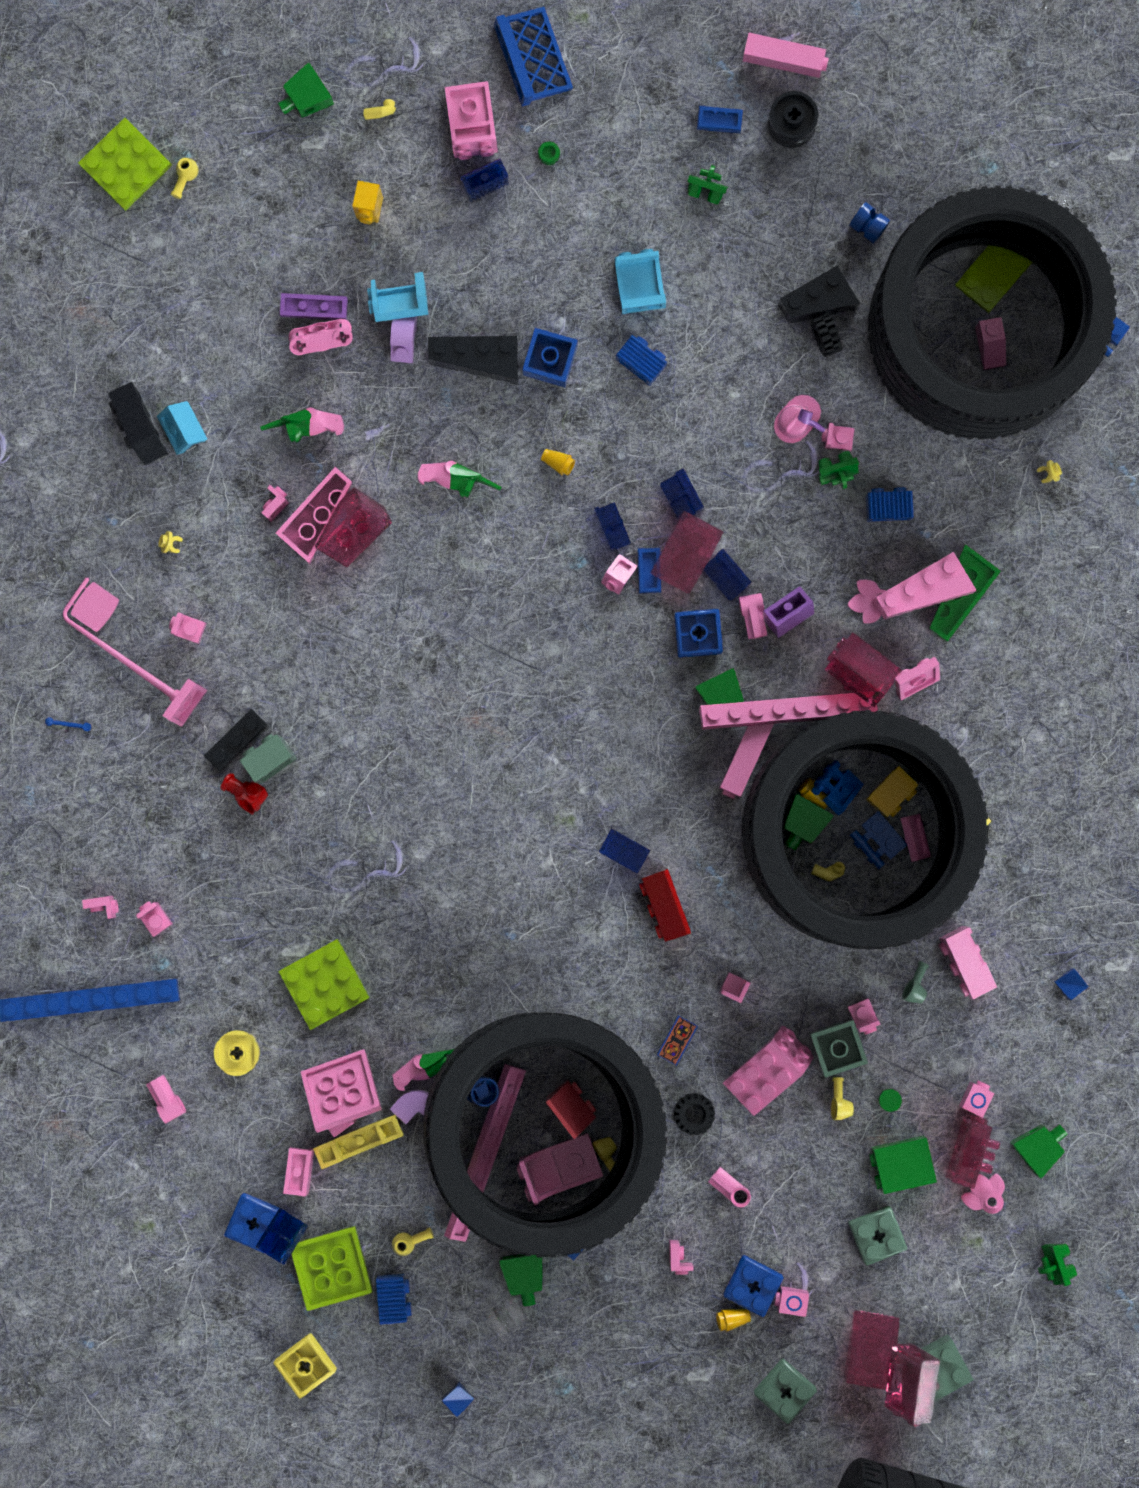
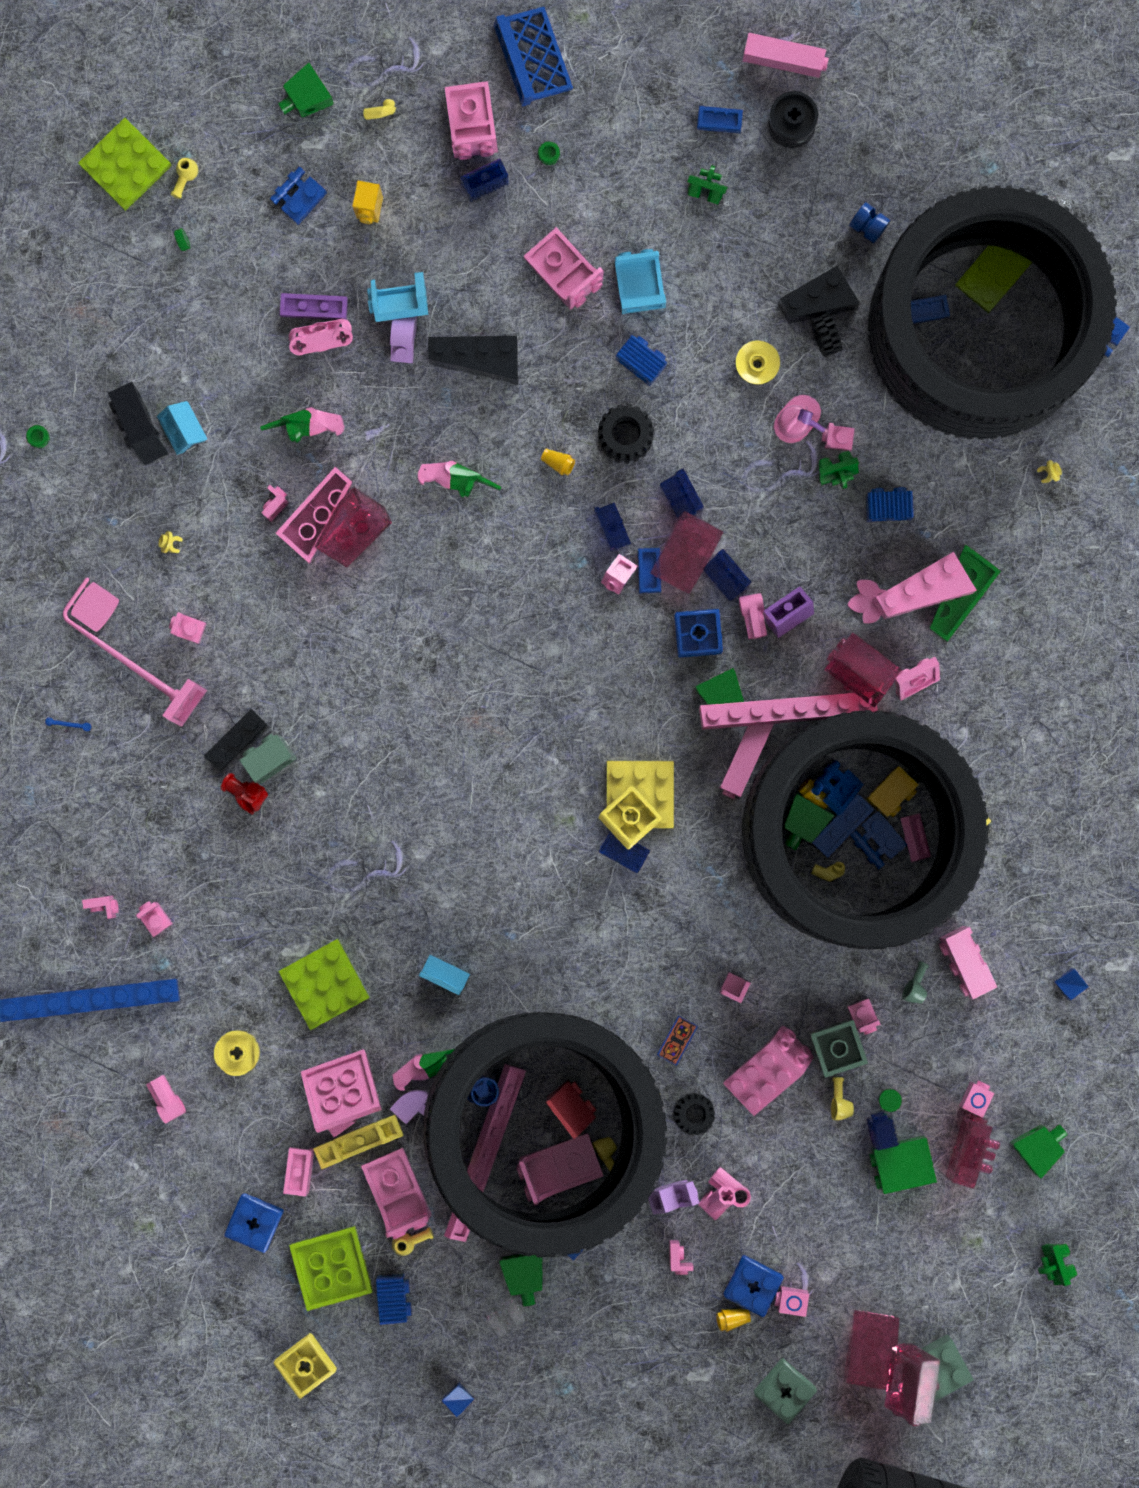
(37, 436): none -> green tile
(182, 239): none -> green tile
(281, 1236): clear blue panel -> none
(303, 200): none -> blue plate
(397, 1193): none -> bright pink bracket
(444, 974): none -> medium azure panel
(550, 357): blue brick -> none
(564, 269): none -> bright pink bracket
(630, 803): none -> light yellow brick
(631, 415): none -> black tyre
(651, 779): none -> light yellow plate
(665, 906): red slope -> none
(673, 1196): none -> lavender brick
(717, 1202): none -> bright pink piece
(761, 352): none -> light yellow dish
(842, 826): none -> blue plate
(864, 1229): sand green brick -> none
(882, 1131): none -> clear blue brick
(929, 309): none -> blue plate
(984, 1190): bright pink plate -> none
(991, 343): bright pink slope -> none

